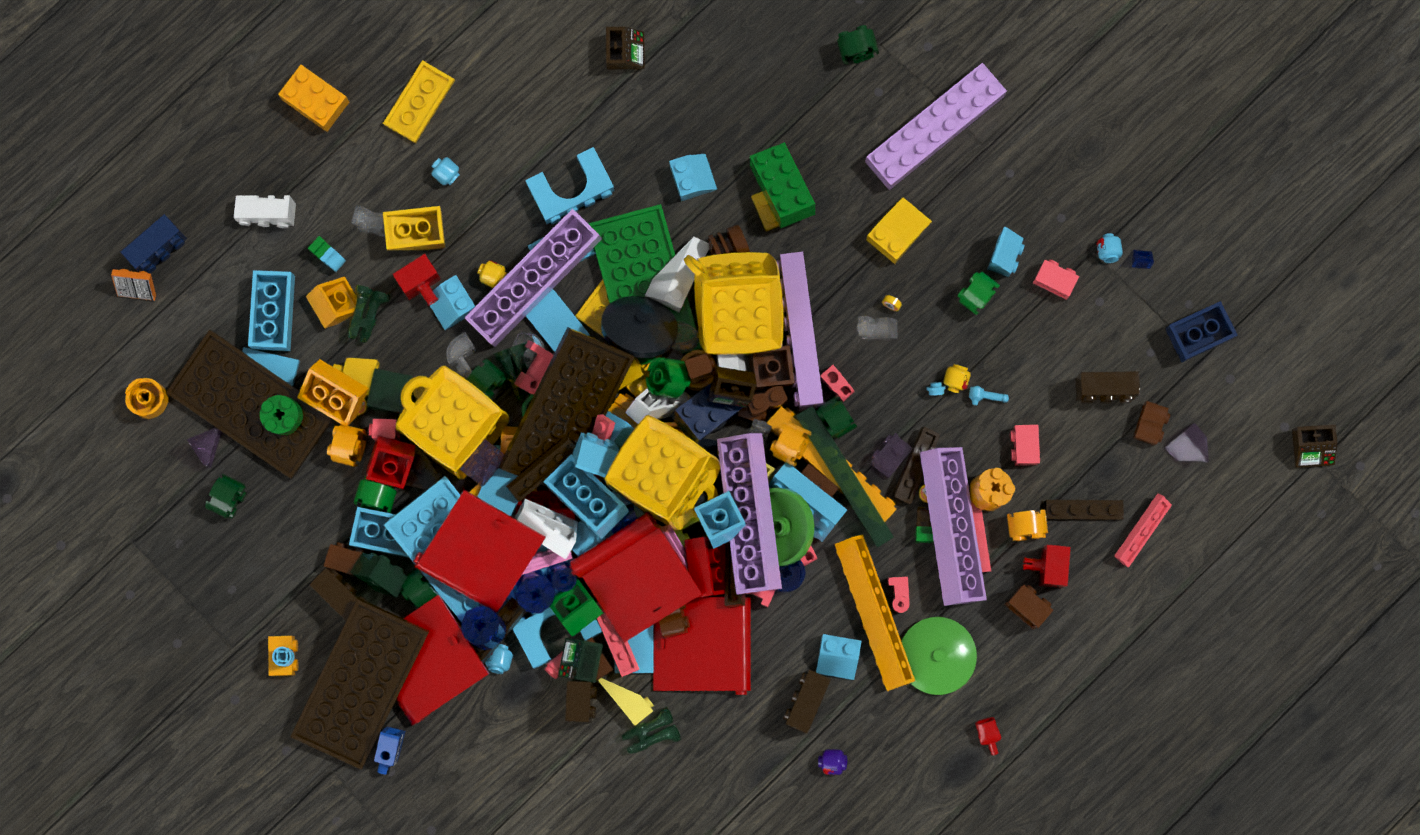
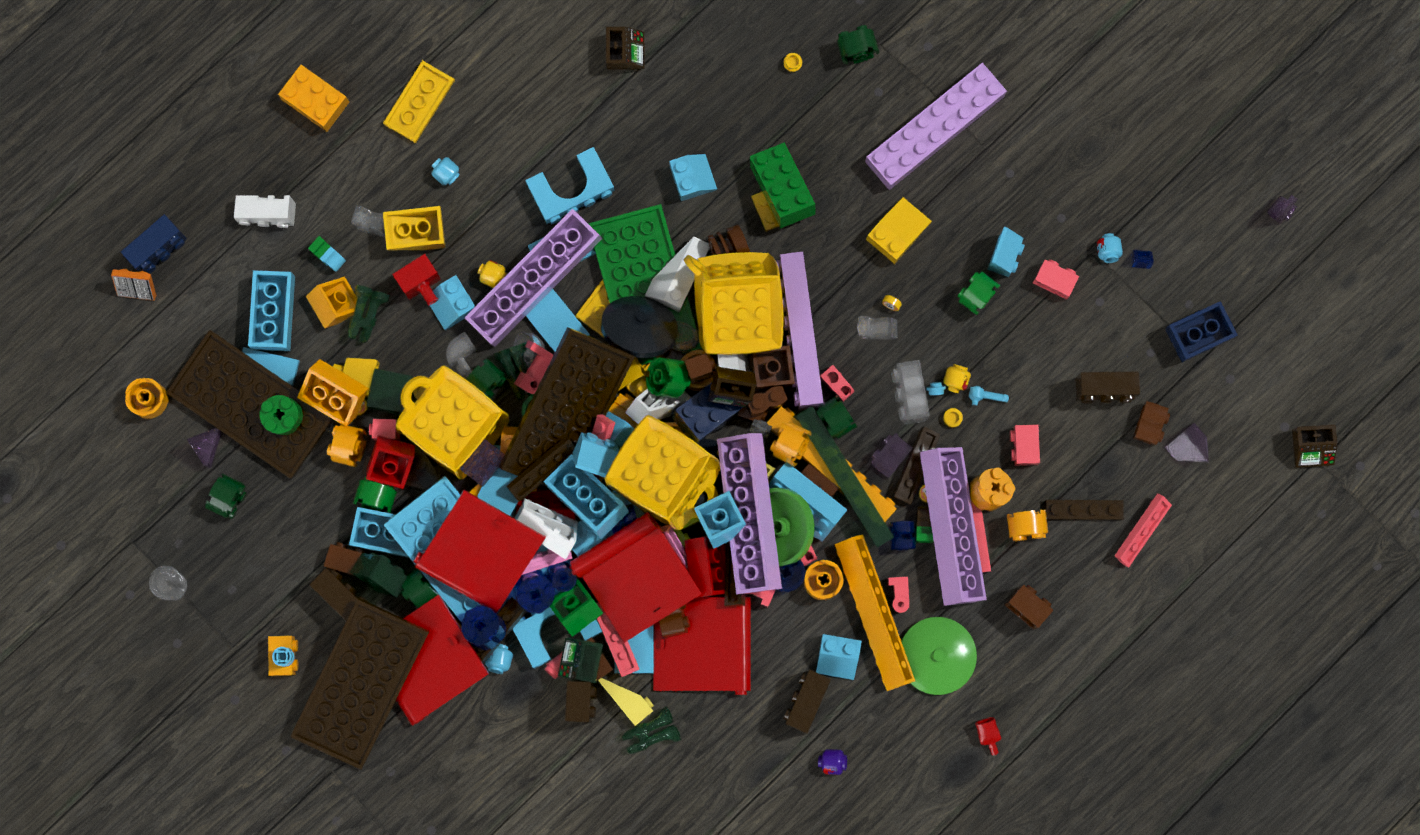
(167, 583): none -> clear hat
(390, 741): blue torso -> none
(792, 62): none -> yellow plate
(829, 589): none -> light orange brick
(899, 529): none -> clear blue wheel
(910, 392): none -> clear brick
(952, 417): none -> yellow tile
(1052, 566): red brick -> none
(1282, 208): none -> clear purple plate

